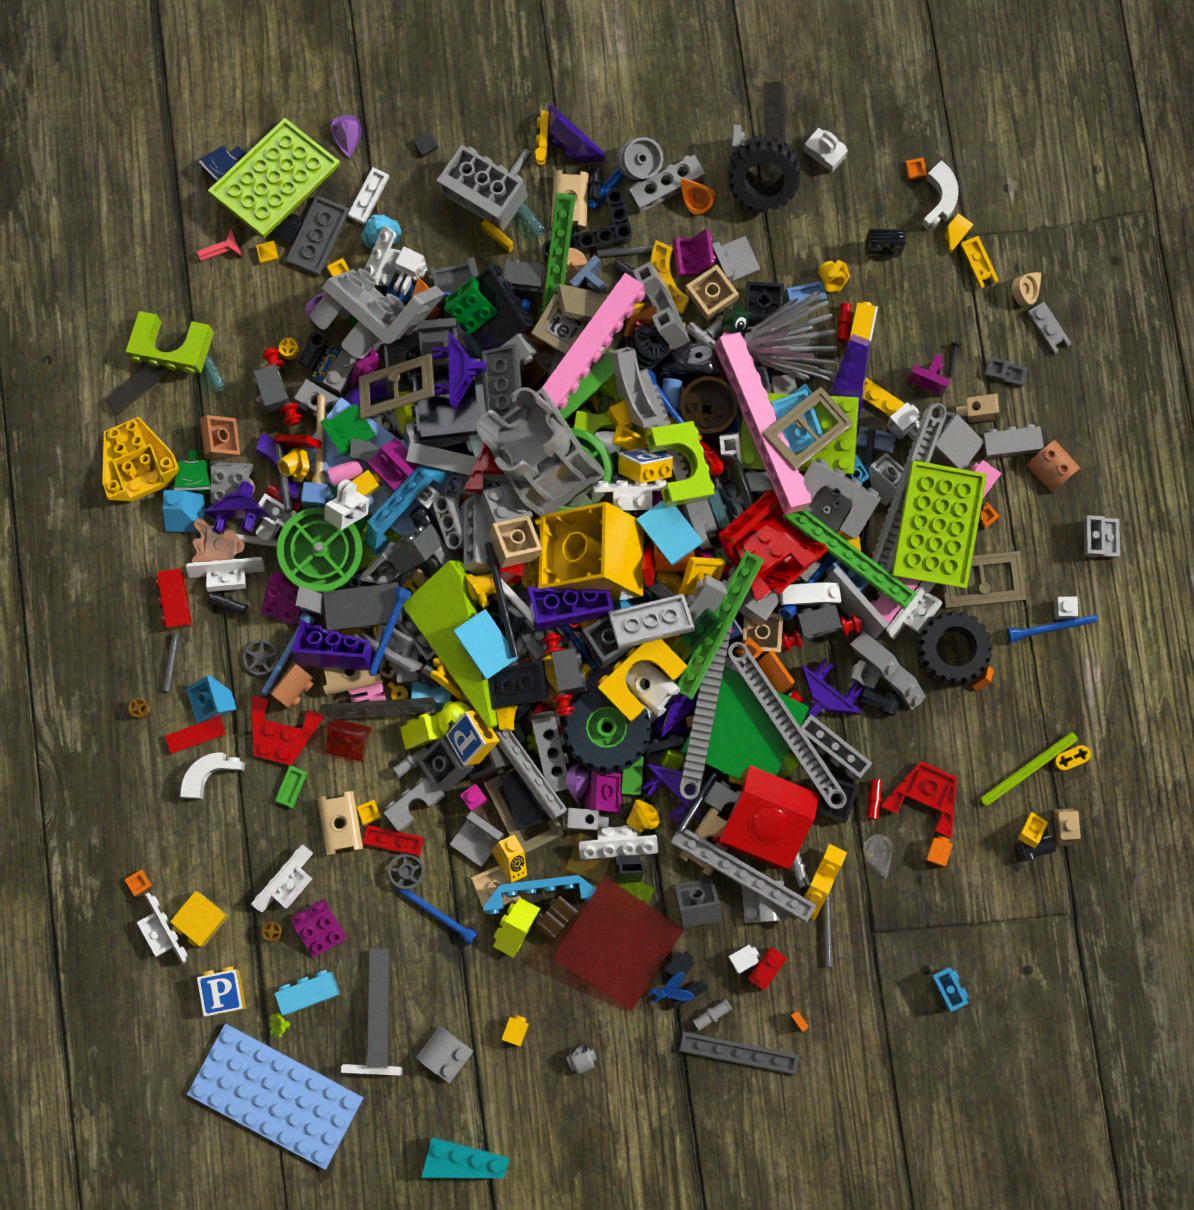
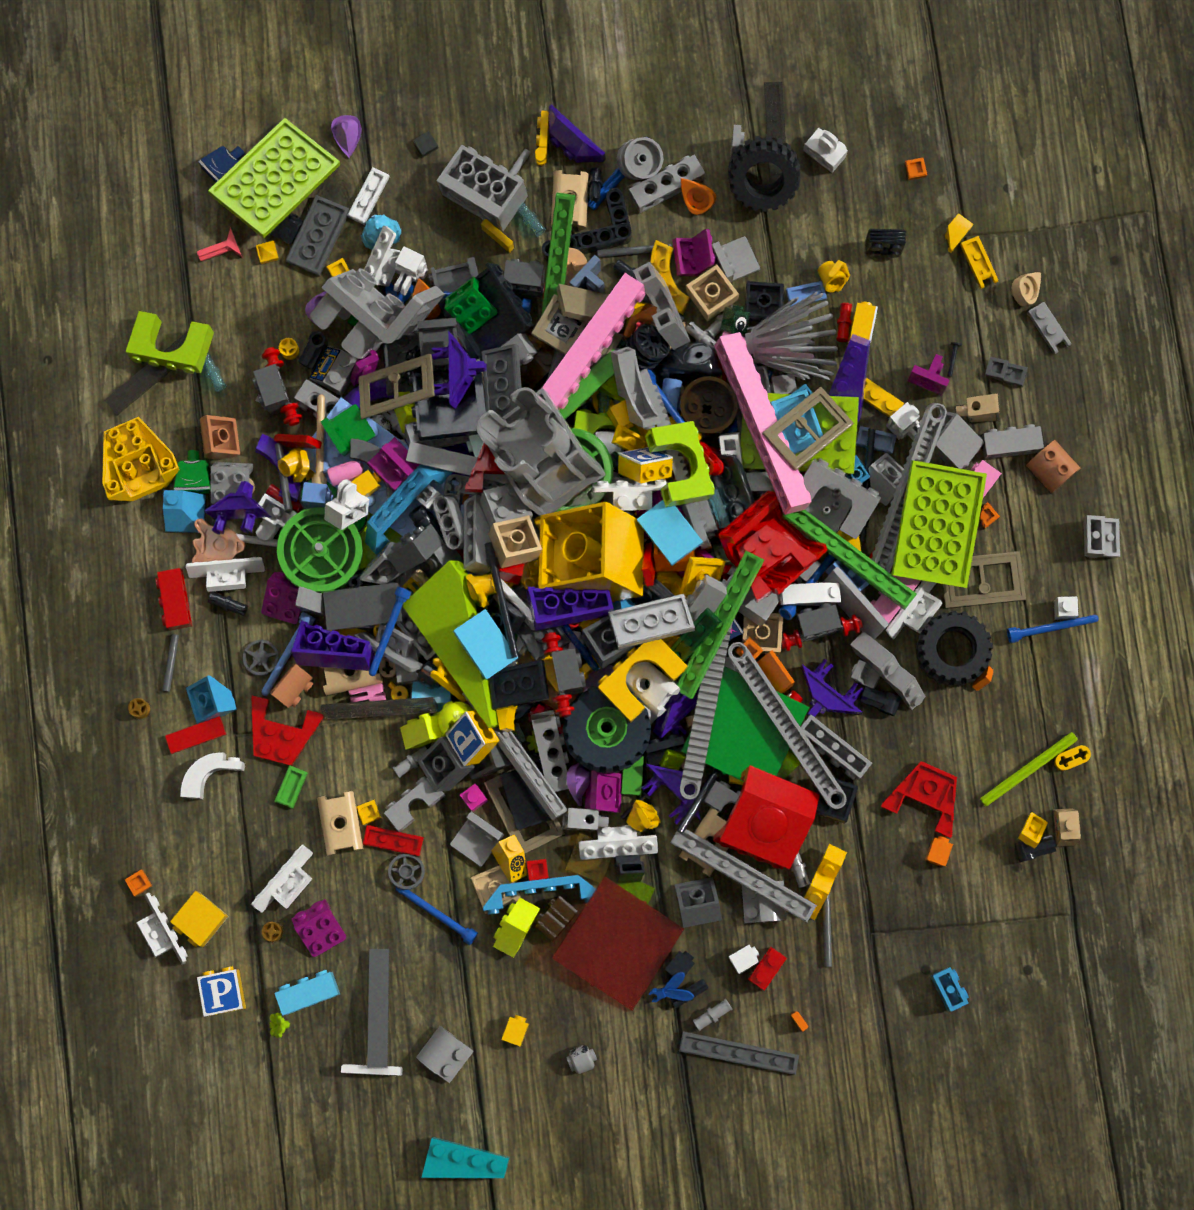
(275, 1096): light blue plate -> none
(347, 739): clear red bracket -> none
(537, 869): none -> red tile
(874, 799): red pin -> none
(879, 853): clear piece -> none
(946, 184): white arch -> none

